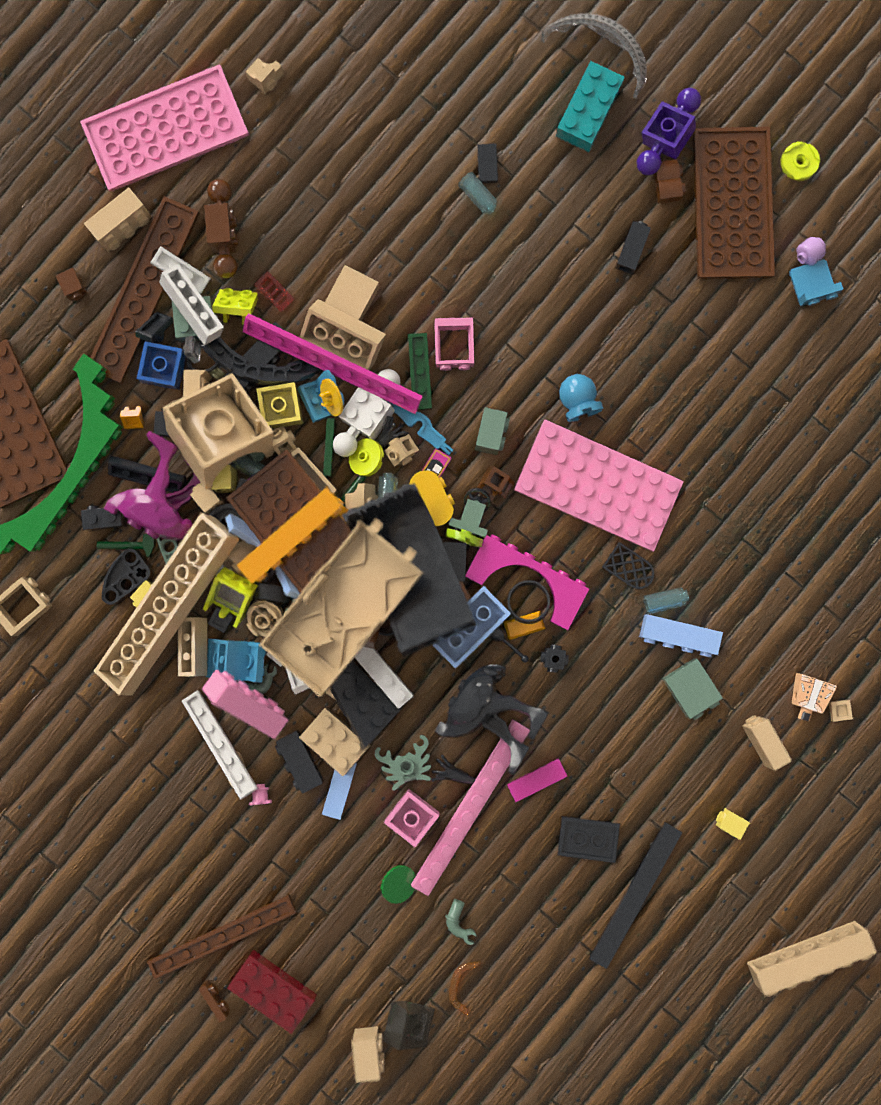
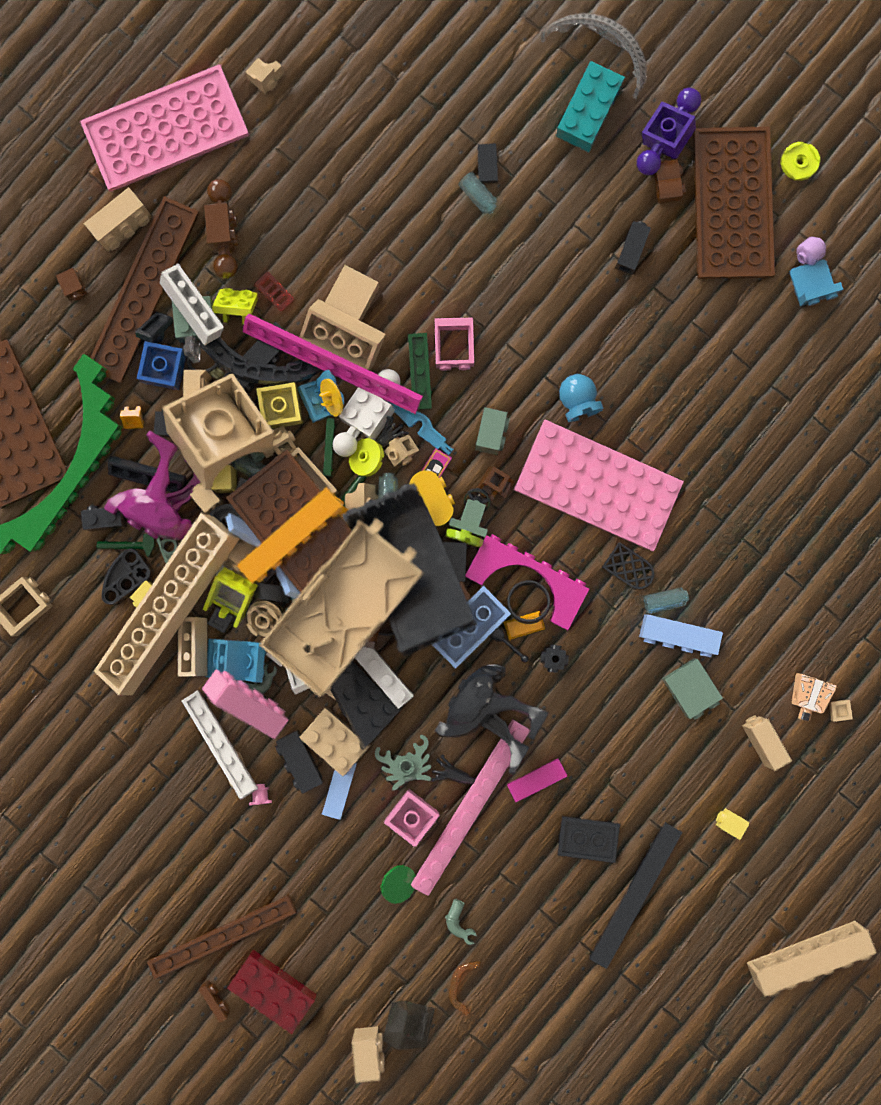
(164, 260): white tile -> none

